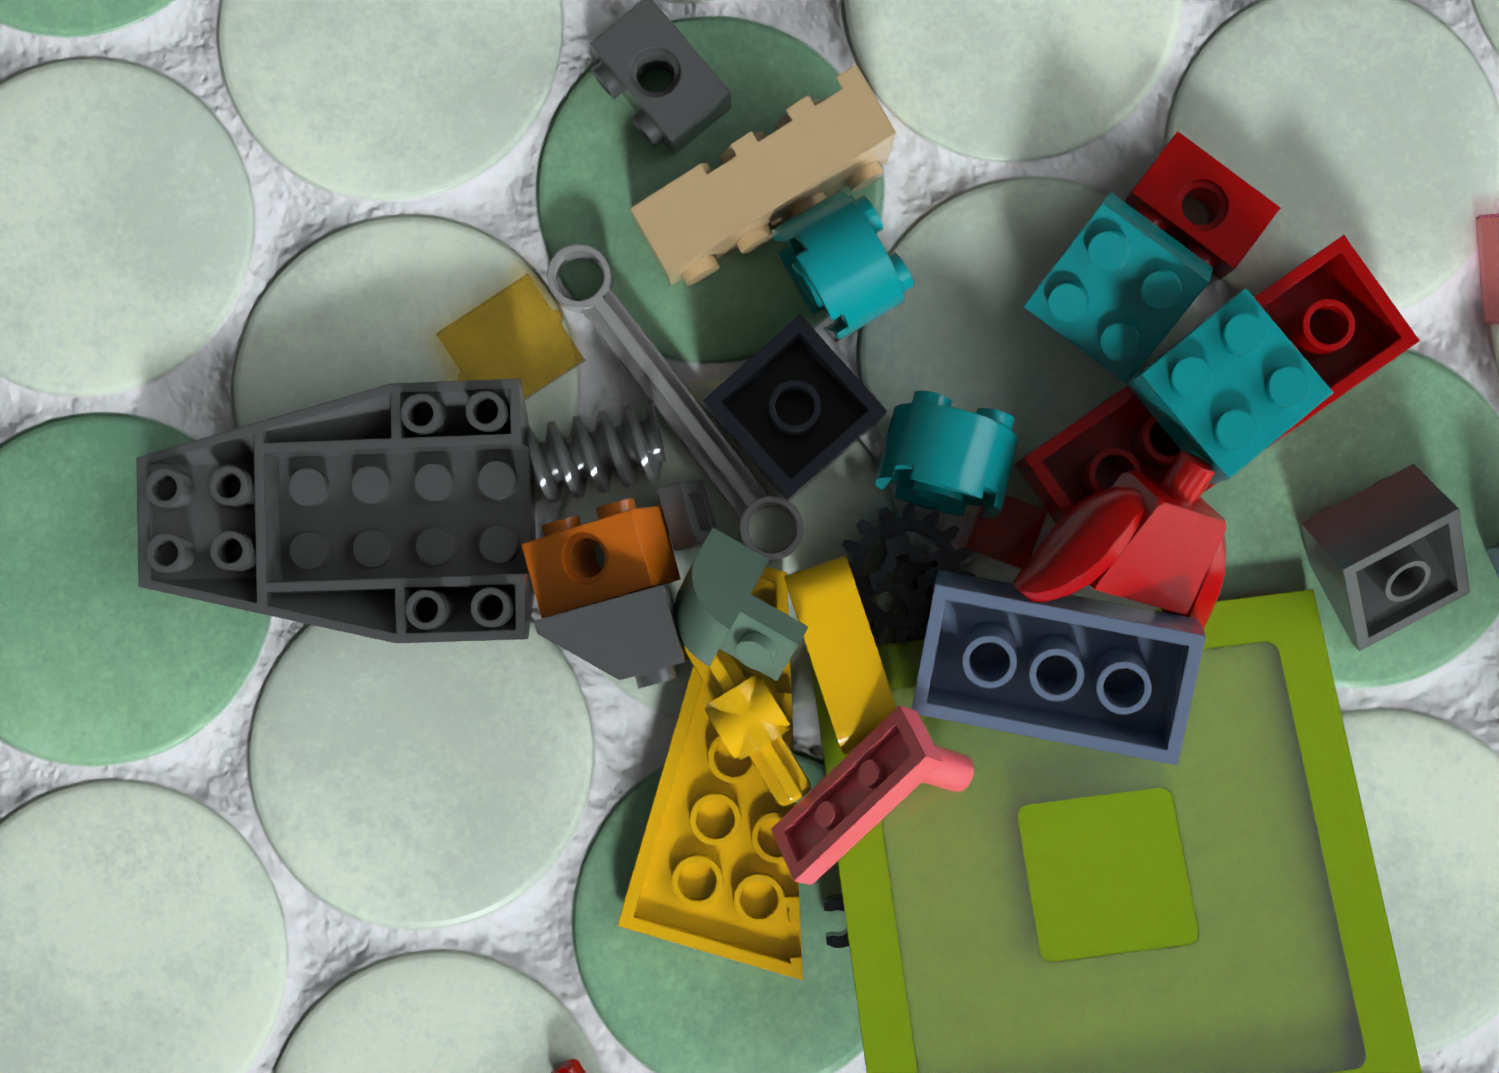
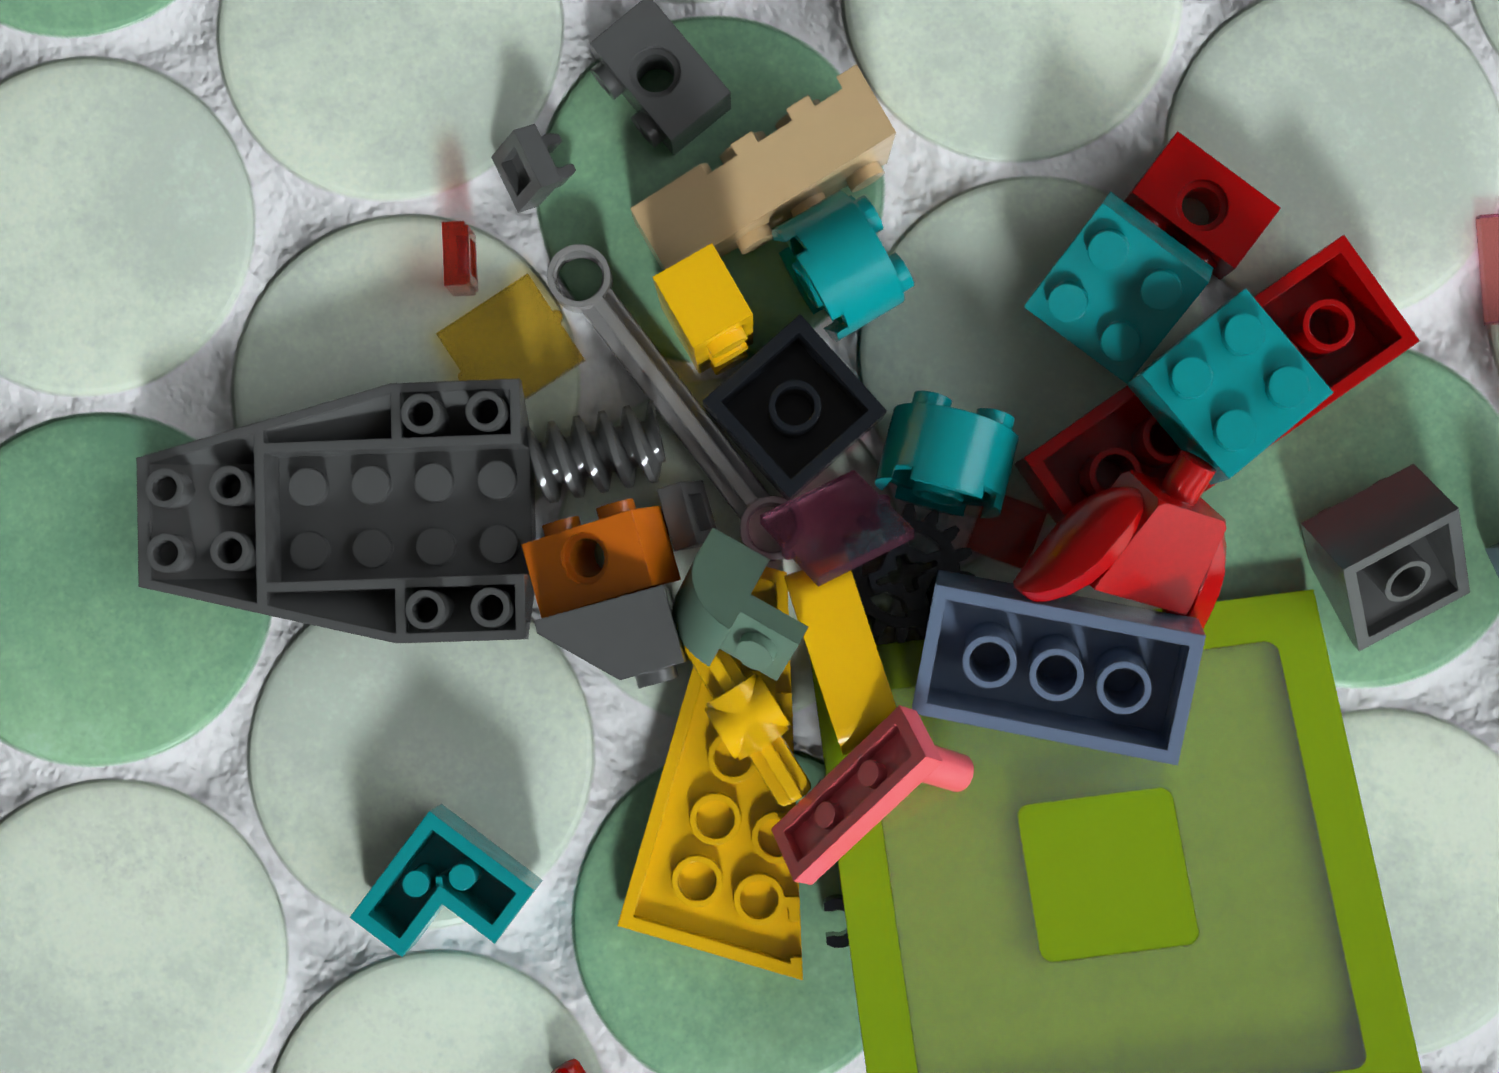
(448, 867): none -> teal brick
(459, 258): none -> clear red tile
(528, 167): none -> dark grey tile
(706, 310): none -> yellow brick
(836, 527): none -> clear pink piece

